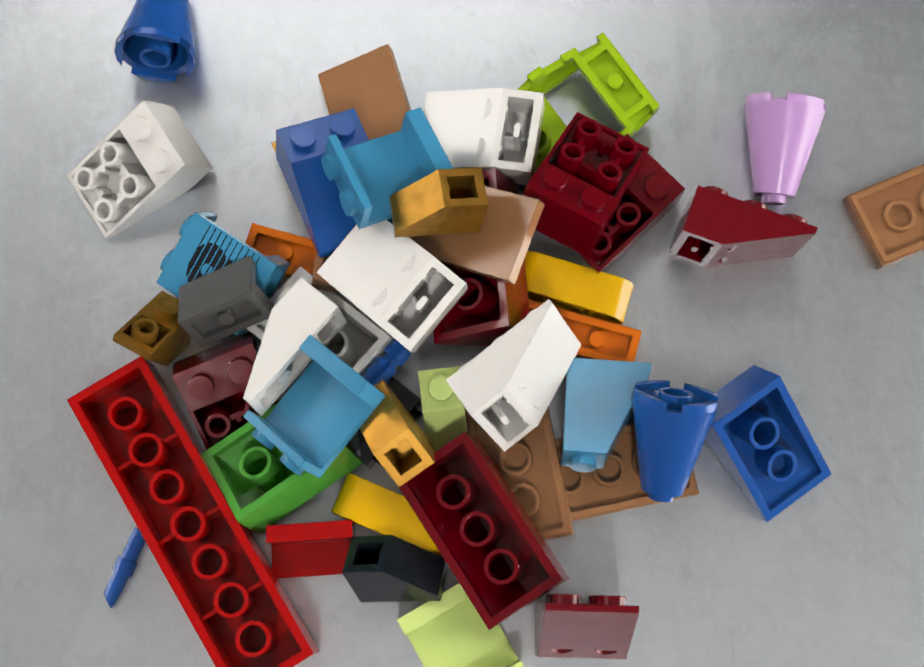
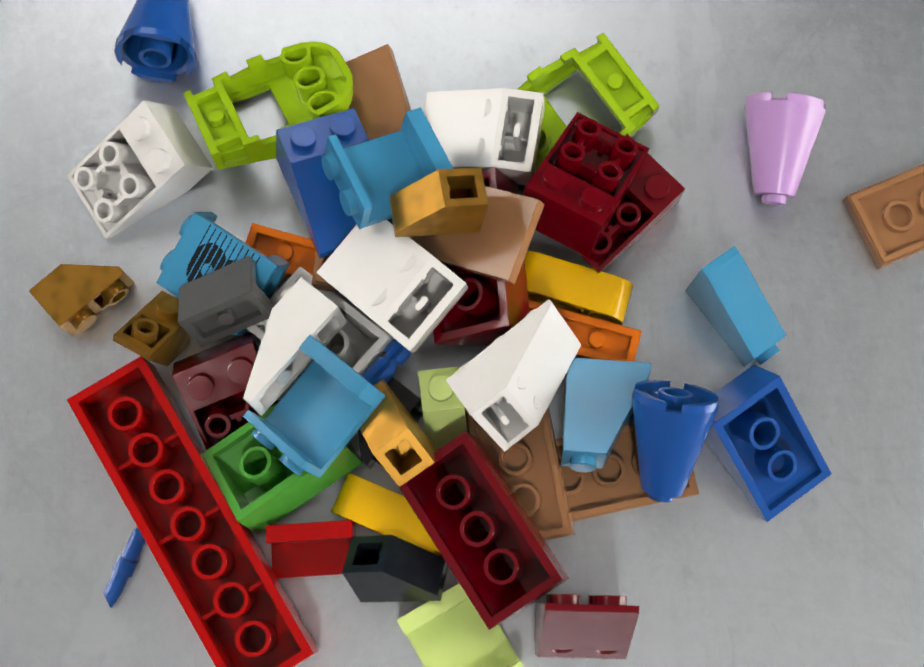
(80, 292): none -> pearl gold slope
(305, 81): none -> lime slope
(733, 231): dark red slope -> none
(737, 308): none -> dark azure slope

